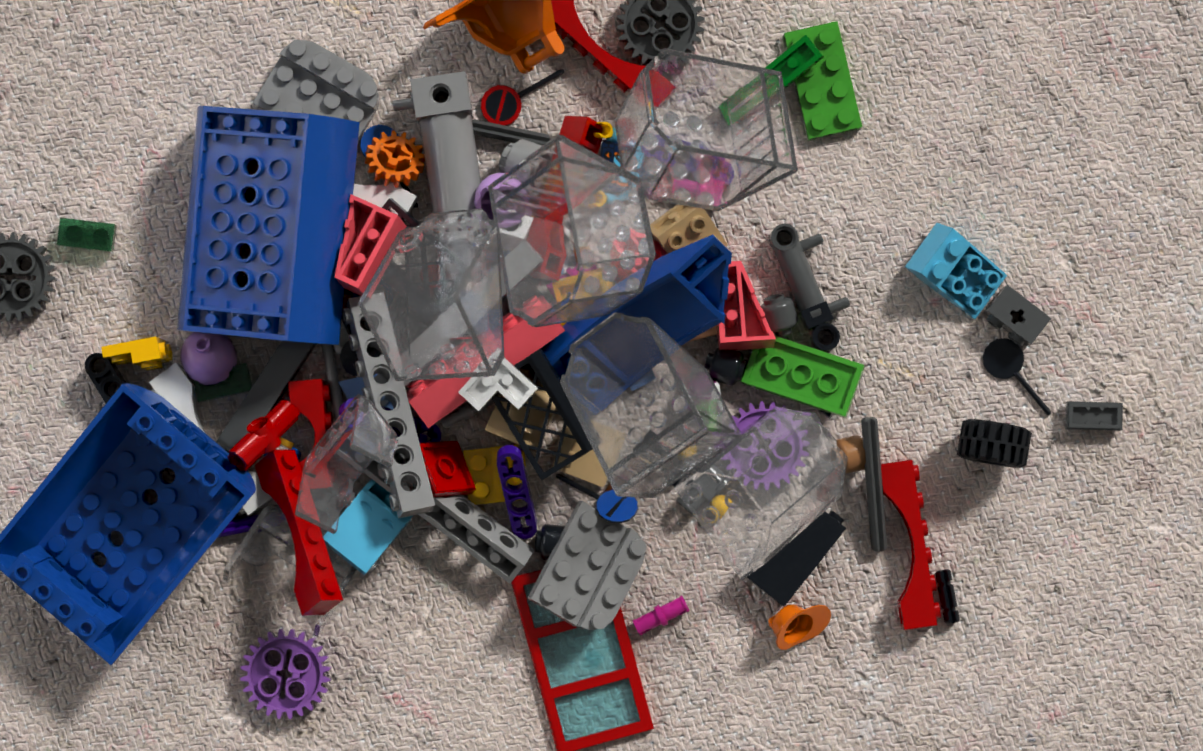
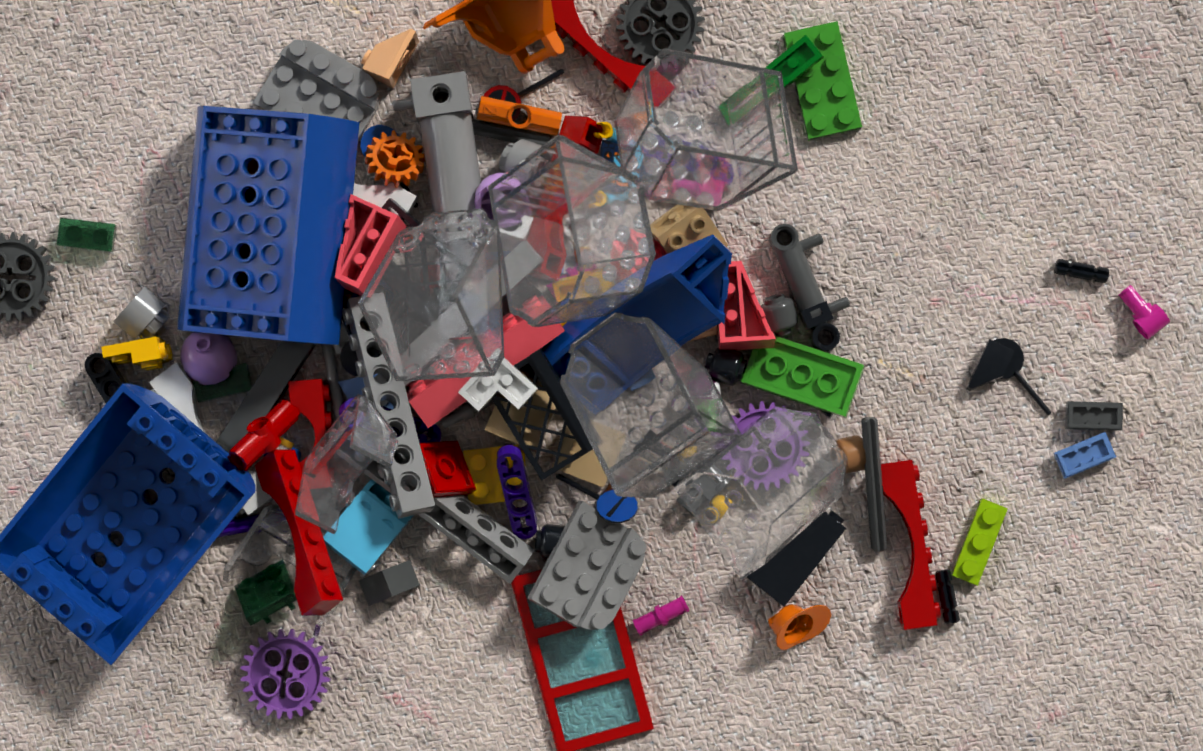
(142, 315): none -> light grey piece
(266, 593): none -> clear green plate
(389, 582): none -> dark grey slope
(390, 57): none -> light nougat slope
(501, 112): none -> orange piece
(956, 270): medium azure slope -> none
(979, 541): none -> lime plate
(991, 364): none -> black slope
(994, 443): black tyre -> none
(1031, 317): dark grey brick -> none
(1081, 270): none -> black axle
(1084, 455): none -> medium blue plate
(1147, 318): none -> dark pink pin

